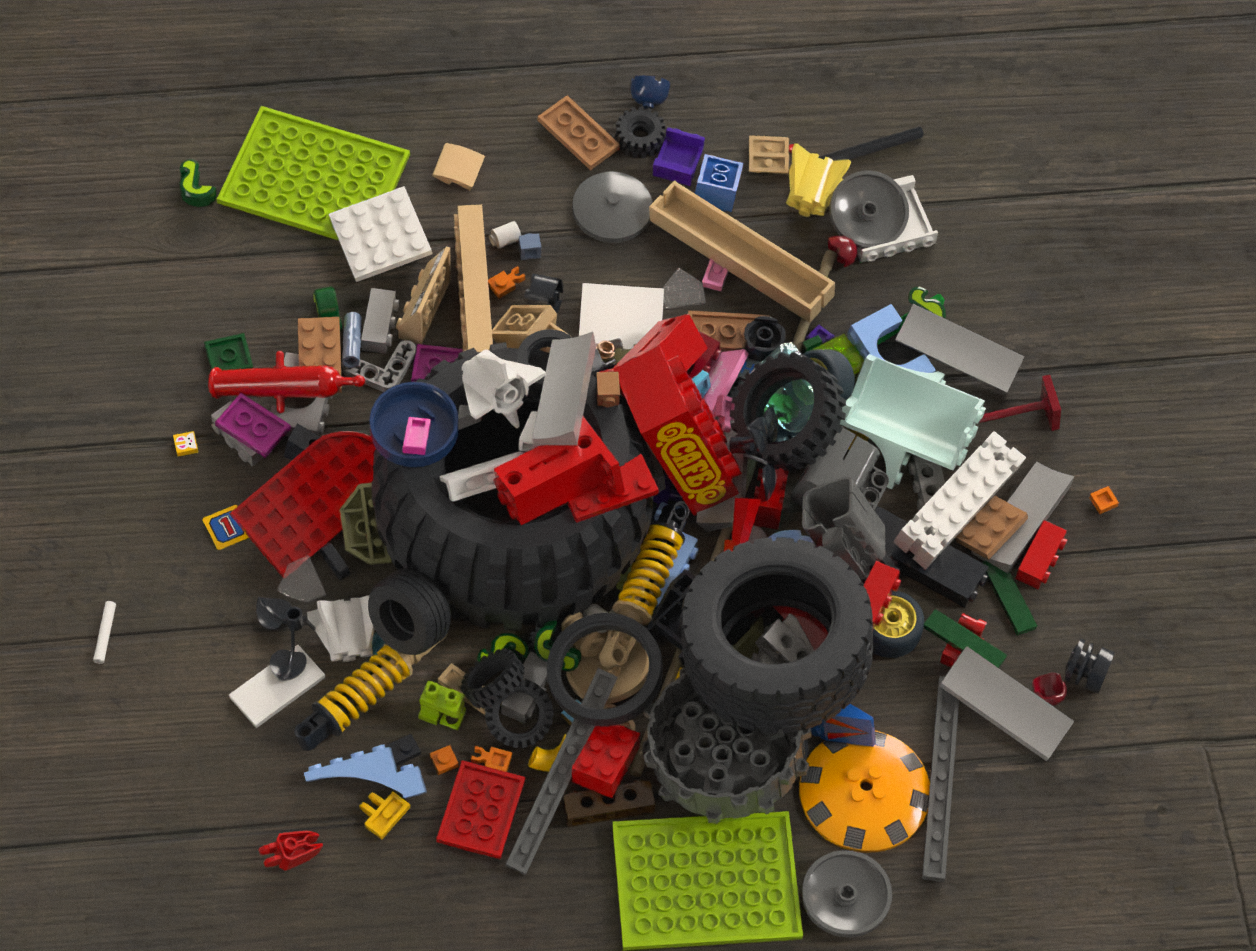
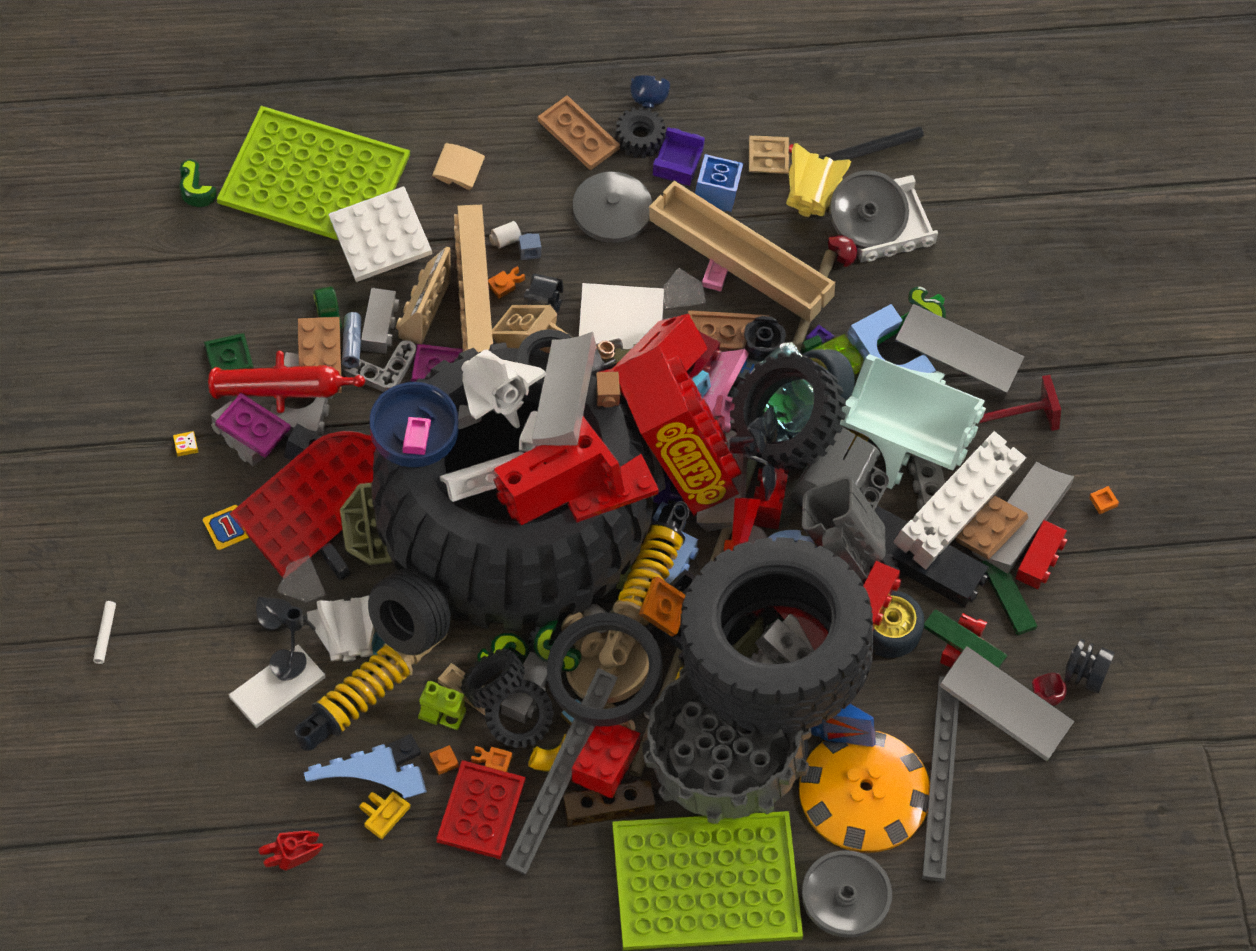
(663, 606): none -> orange plate

